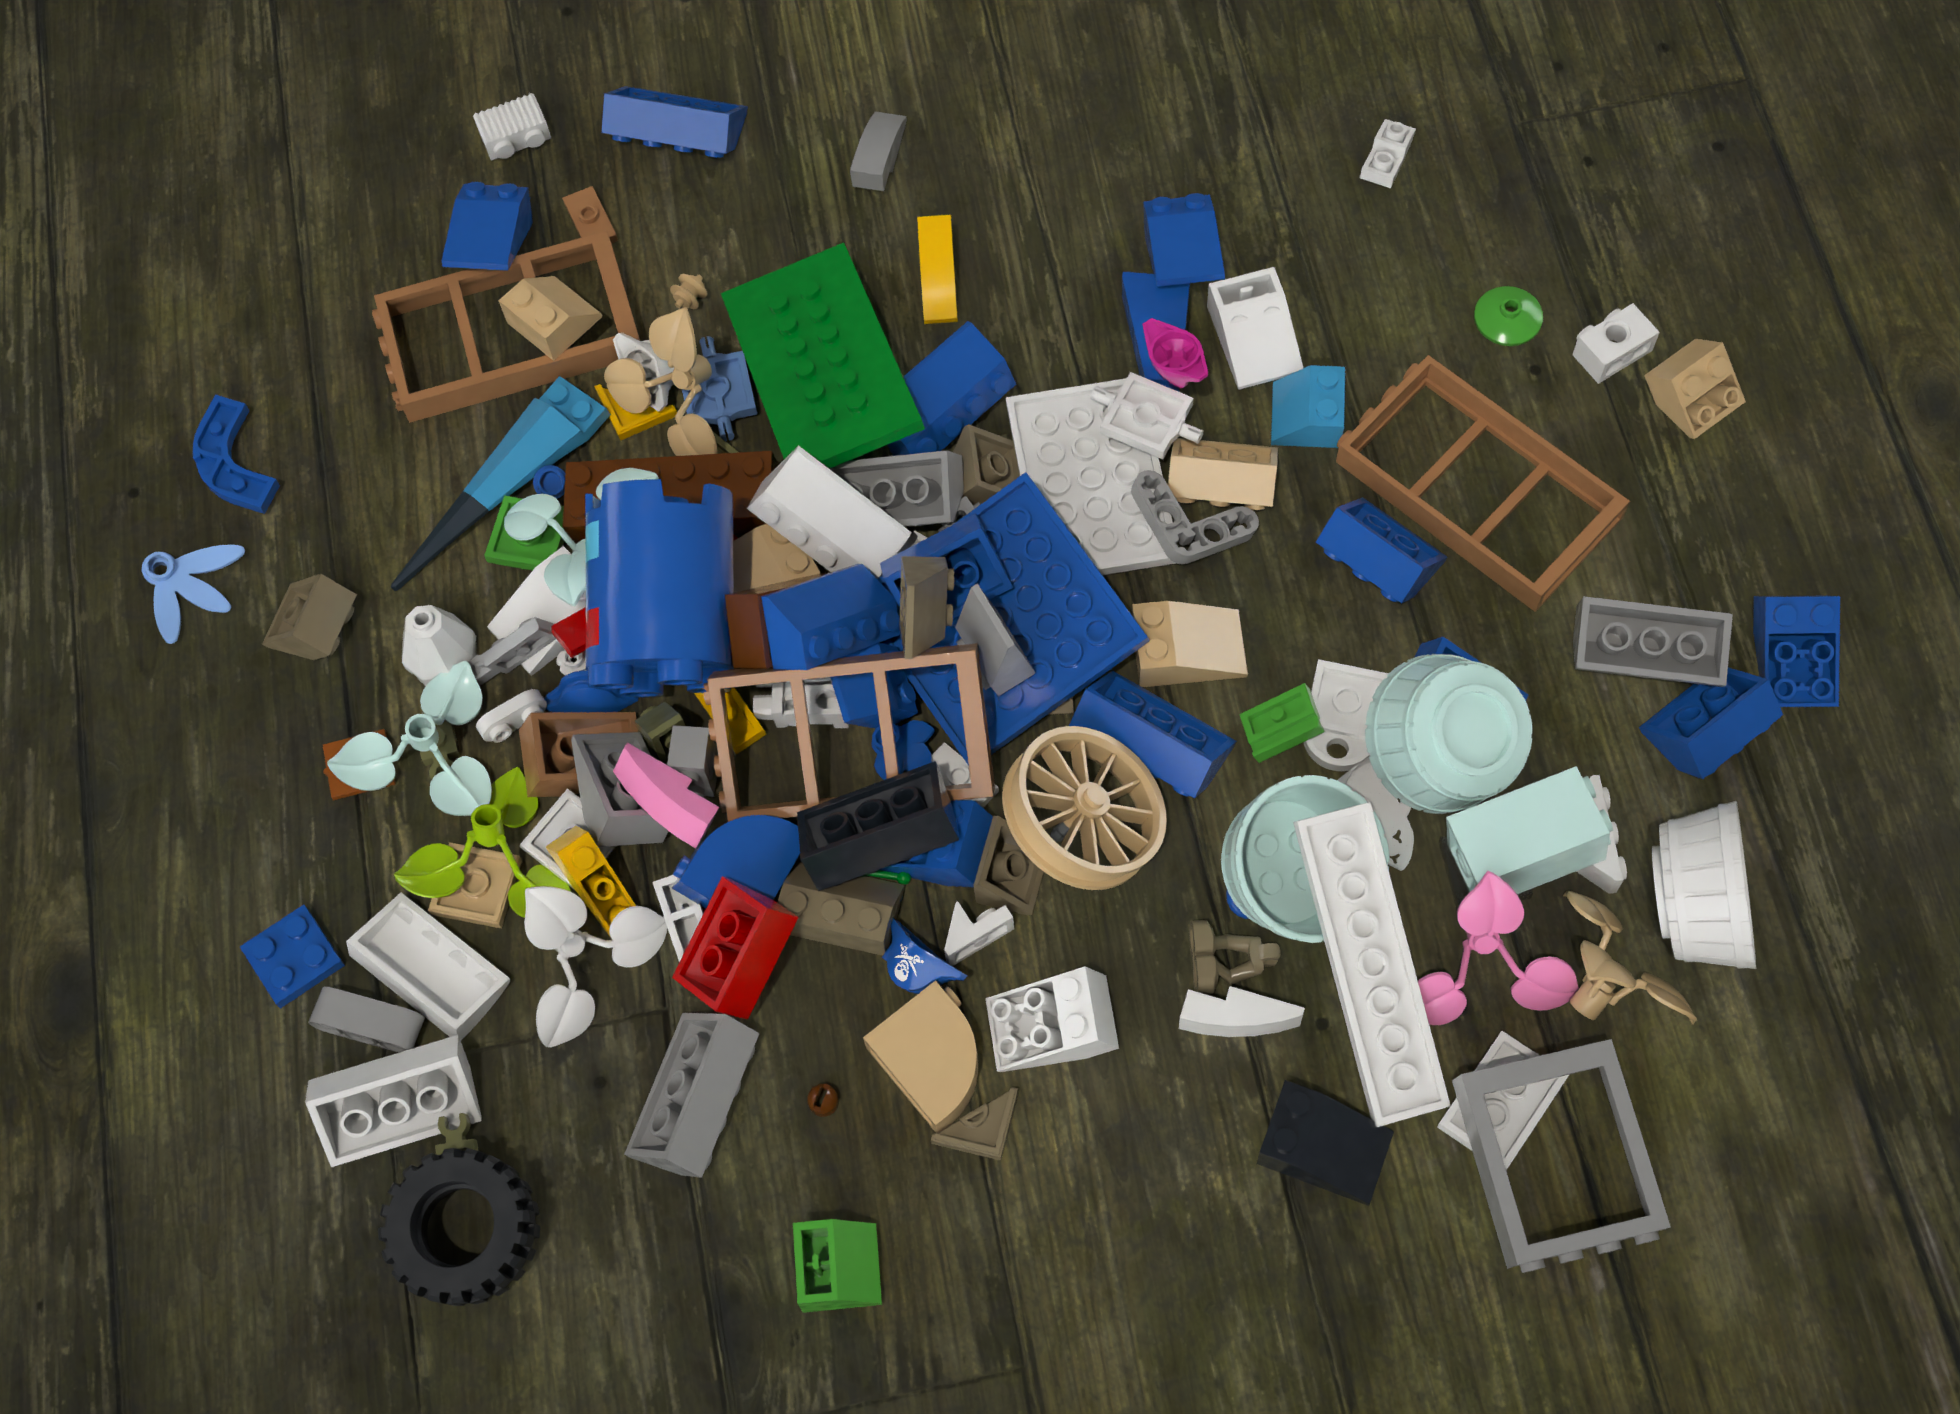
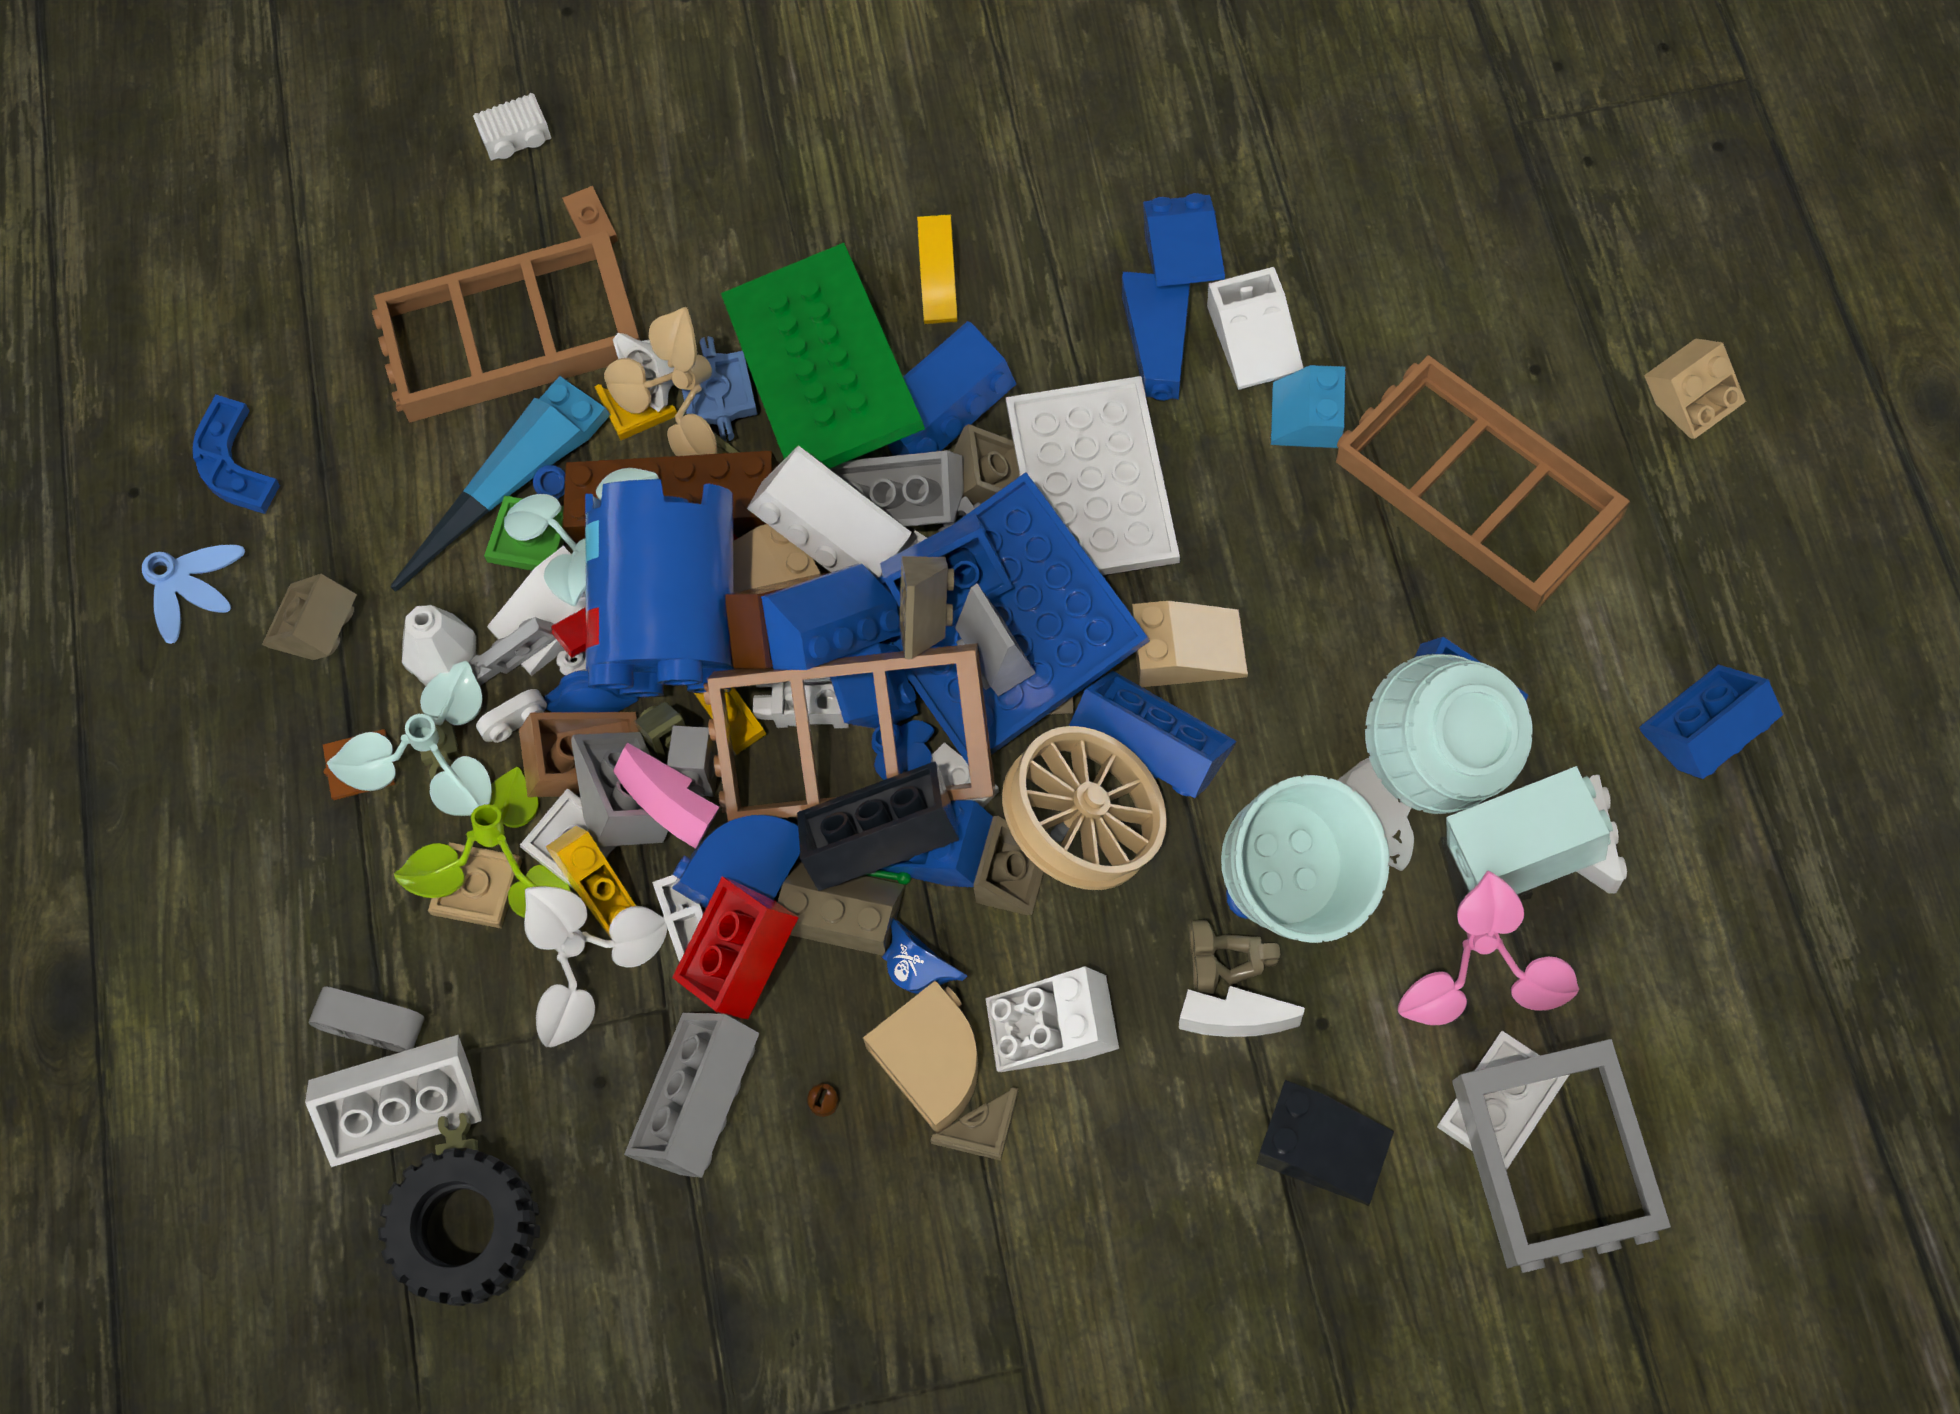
(292, 956): blue plate -> none
(428, 966): white slope -> none
(487, 226): blue slope -> none
(548, 313): tan slope -> none
(672, 120): slope -> none
(688, 291): tan wheel -> none
(836, 1265): bright green slope -> none
(877, 151): light grey slope -> none
(969, 938): white slope -> none
(1146, 415): white plate -> none
(1174, 353): dark pink hat -> none
(1181, 529): light grey beam -> none
(1223, 473): tan slope -> none
(1282, 723): bright green plate -> none
(1342, 700): white plate -> none
(1371, 964): white plate -> none
(1380, 550): blue slope -> none
(1387, 153): white slope -> none
(1505, 326): bright green dish -> none
(1604, 971): tan plant -> none
(1605, 358): white brick -> none
(1652, 641): light grey slope -> none
(1704, 888): white piece -> none
(1799, 648): blue slope -> none

